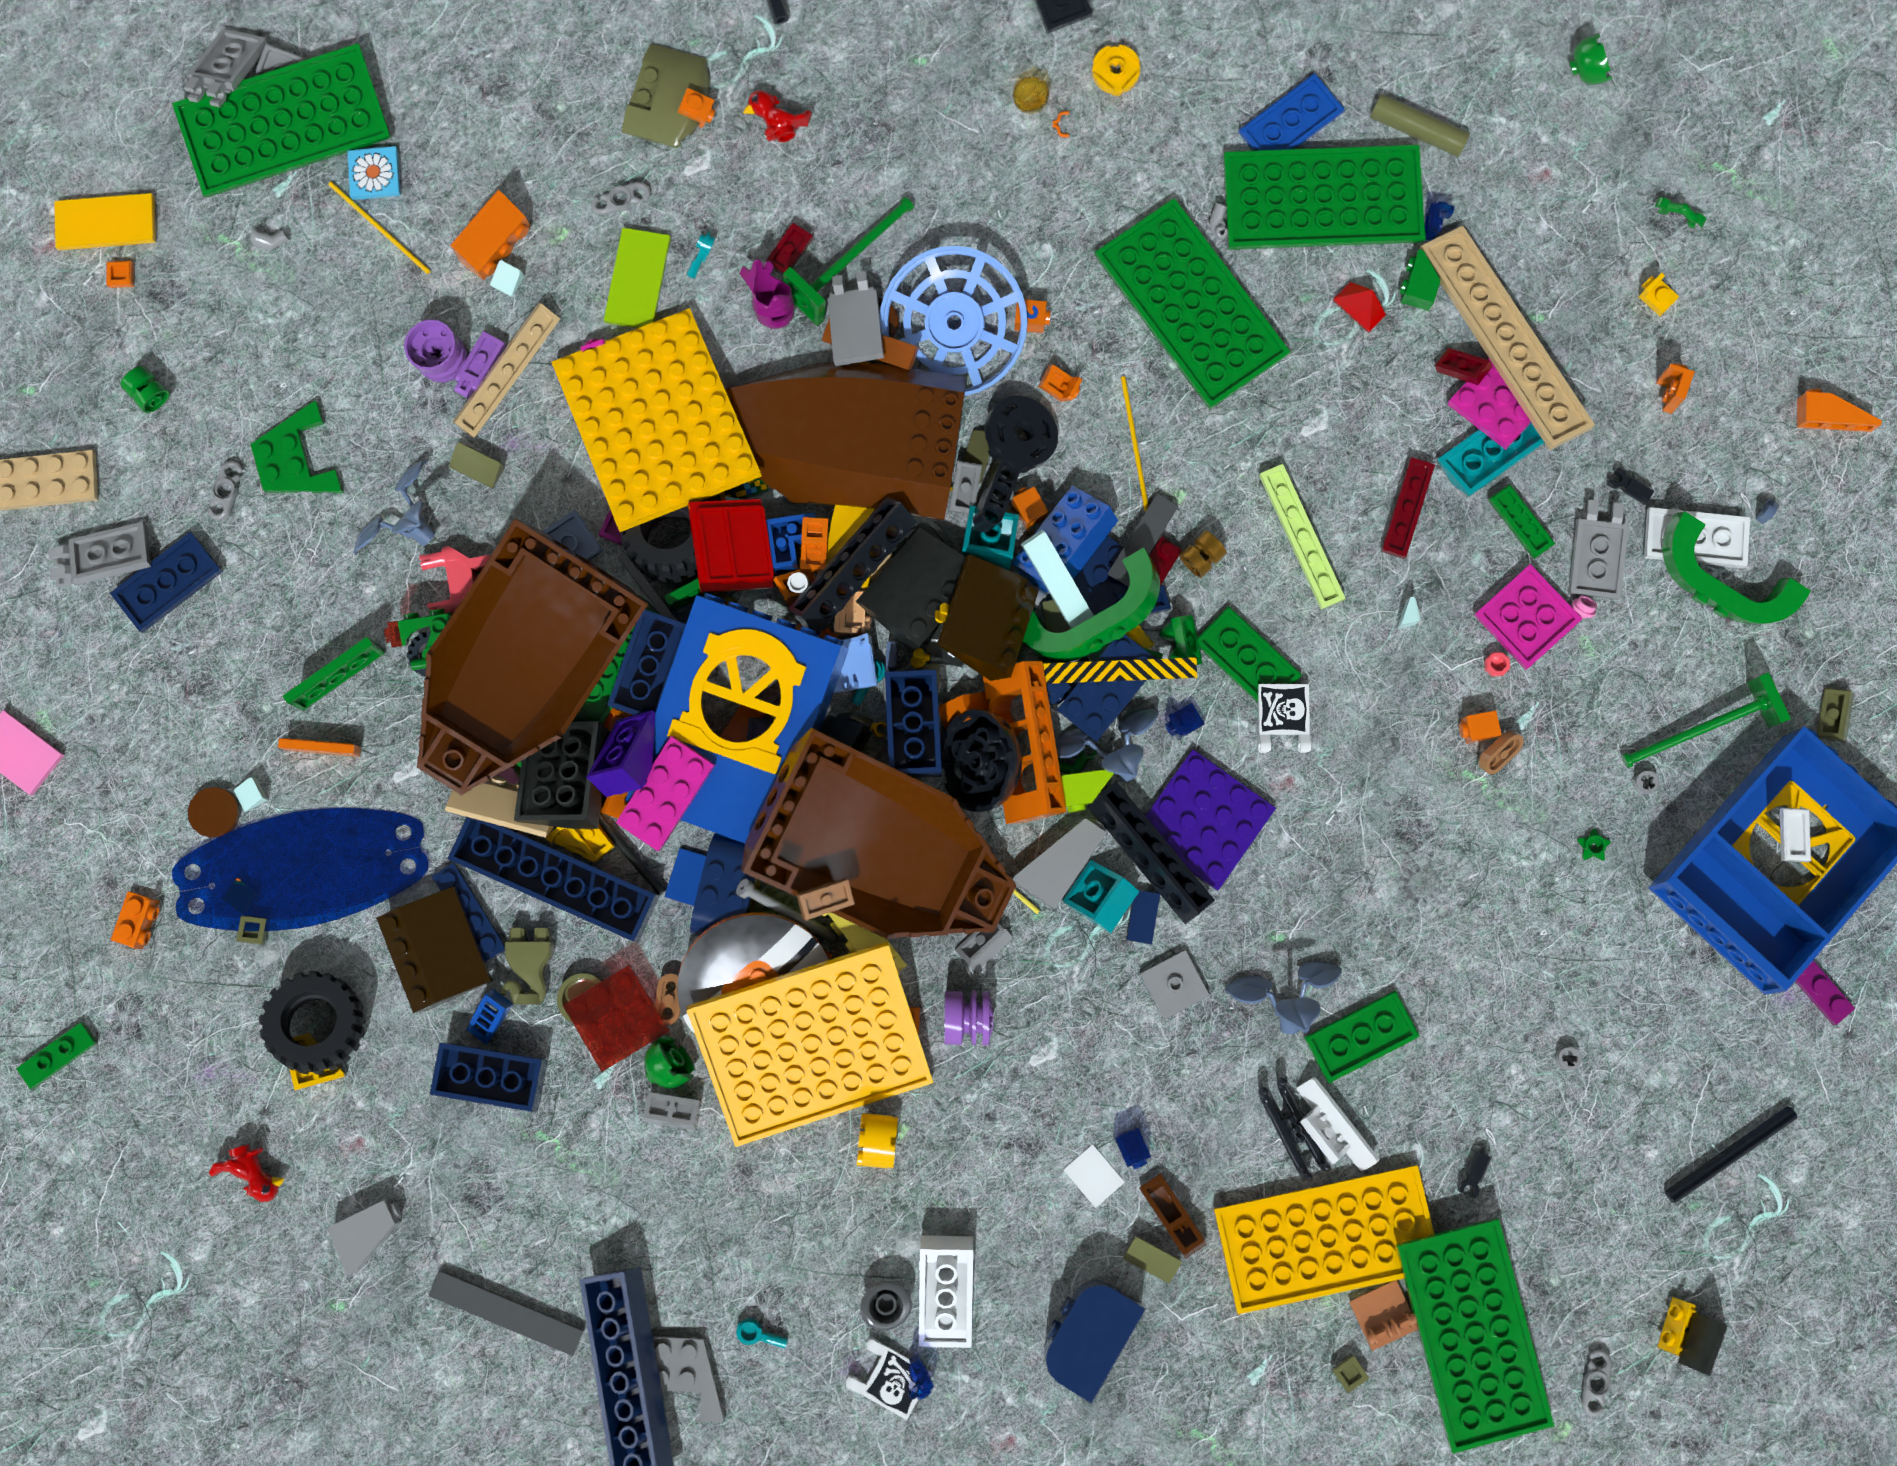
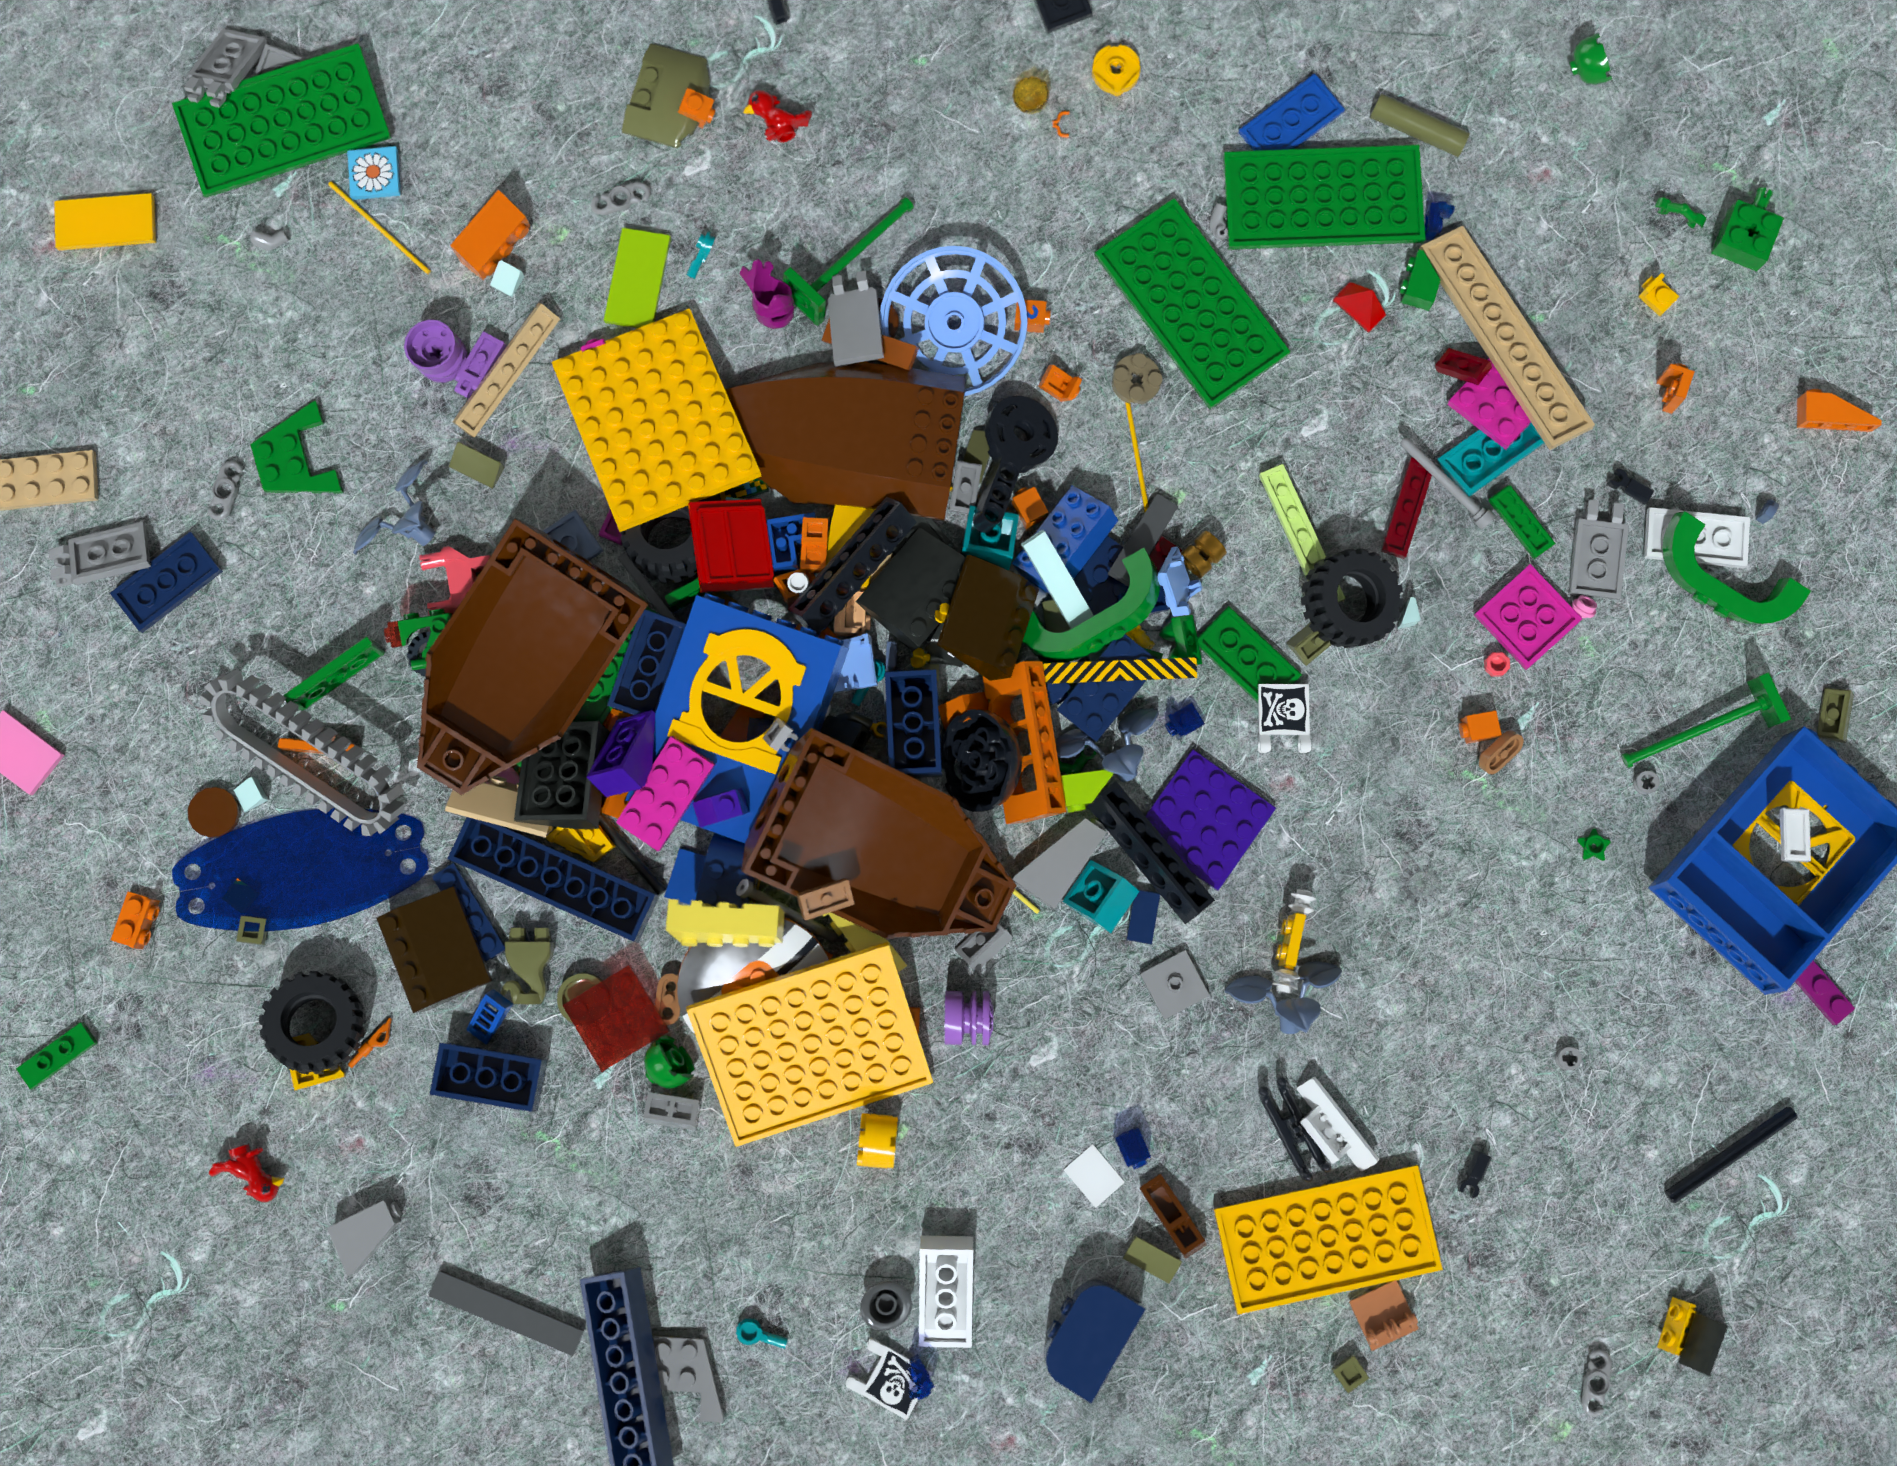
(120, 274): orange tile -> none
(144, 388): green wheel -> none
(310, 733): none -> light grey piece
(373, 1042): none -> orange hand
(720, 807): none -> dark purple slope
(725, 924): none -> light yellow wedge
(778, 734): none -> light grey tile
(790, 248): dark red plate -> none
(1138, 365): none -> dark tan plate
(1177, 584): none -> light blue piece
(1292, 931): none -> plate
(1307, 645): none -> olive slope
(1361, 1037): green tile -> none
(1380, 590): none -> black tyre
(1474, 1335): green plate -> none
(1480, 515): none -> light grey piece
(1748, 232): none -> green brick

